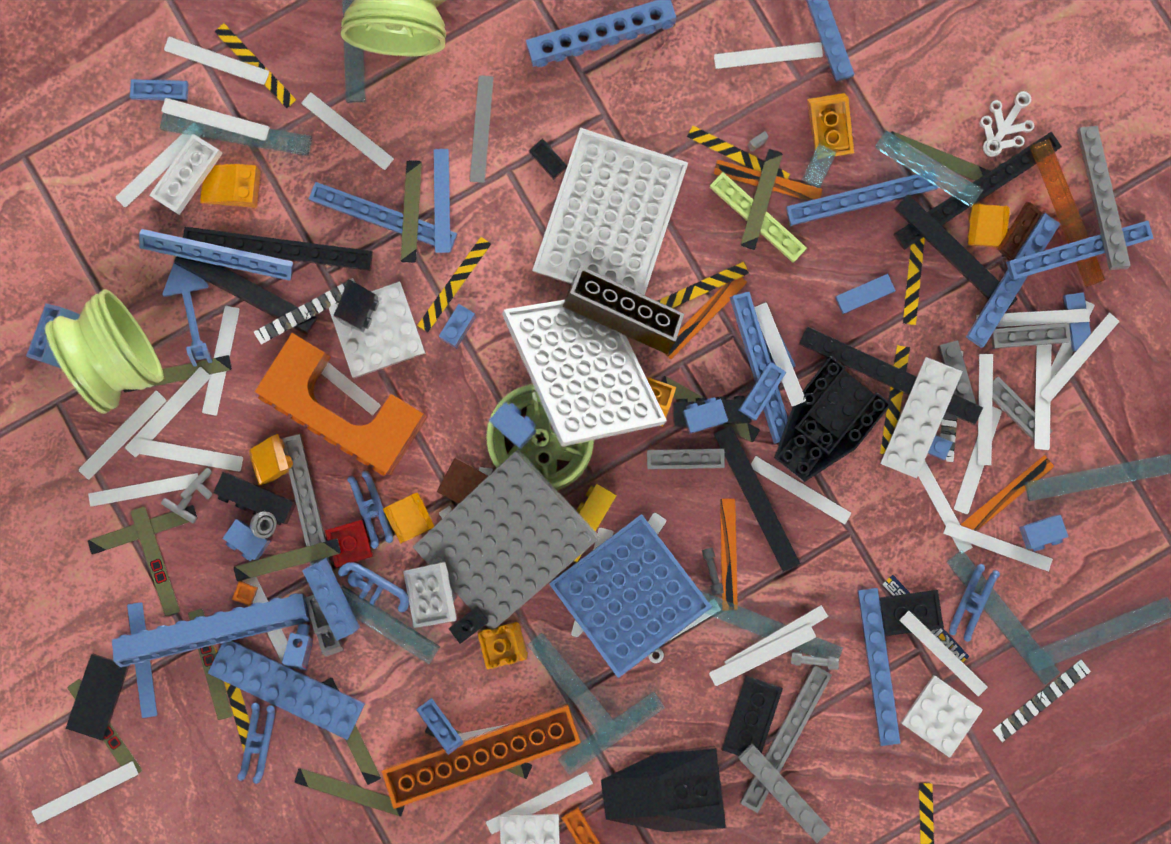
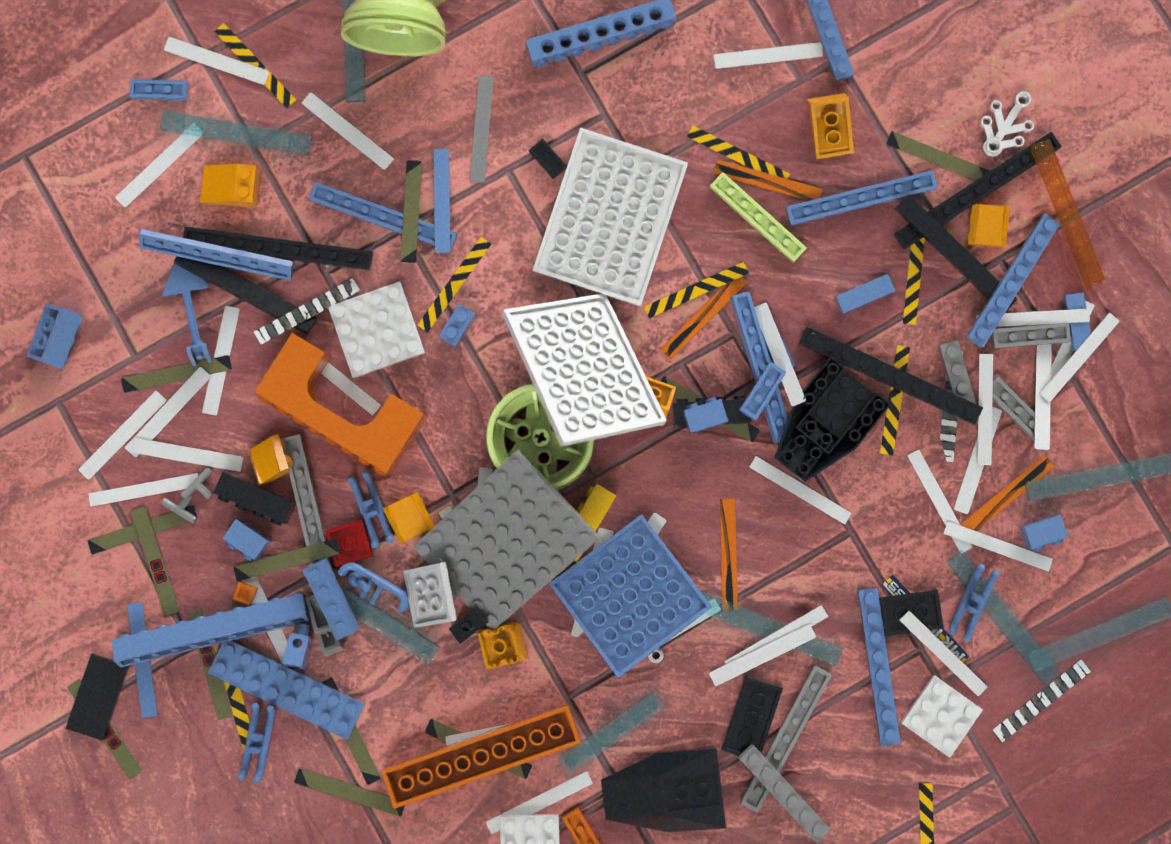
(84, 793): white sticker -> none
(104, 351): yellowish green wheel -> none
(186, 174): white plate -> none
(215, 119): white sticker -> none
(263, 524): light grey brick -> none
(356, 306): black slope -> none
(440, 726): medium blue tile -> none
(460, 481): copper tile -> none
(512, 425): medium blue brick -> none
(571, 684): clear light blue plate -> none
(623, 310): dark brown brick -> none
(685, 459): light grey plate -> none
(716, 587): dark grey bar -> none
(757, 498): black tile -> none
(758, 141): light grey tile -> none
(761, 199): olive sticker -> none
(819, 166): clear light blue slope -> none
(832, 663): light grey bar -> none
(921, 417): white plate -> none
(929, 168): clear light blue plate -> none
(940, 447): medium blue plate -> none
(1019, 231): copper tile -> none
(1073, 252): medium blue plate -> none
(1103, 198): light grey plate -> none

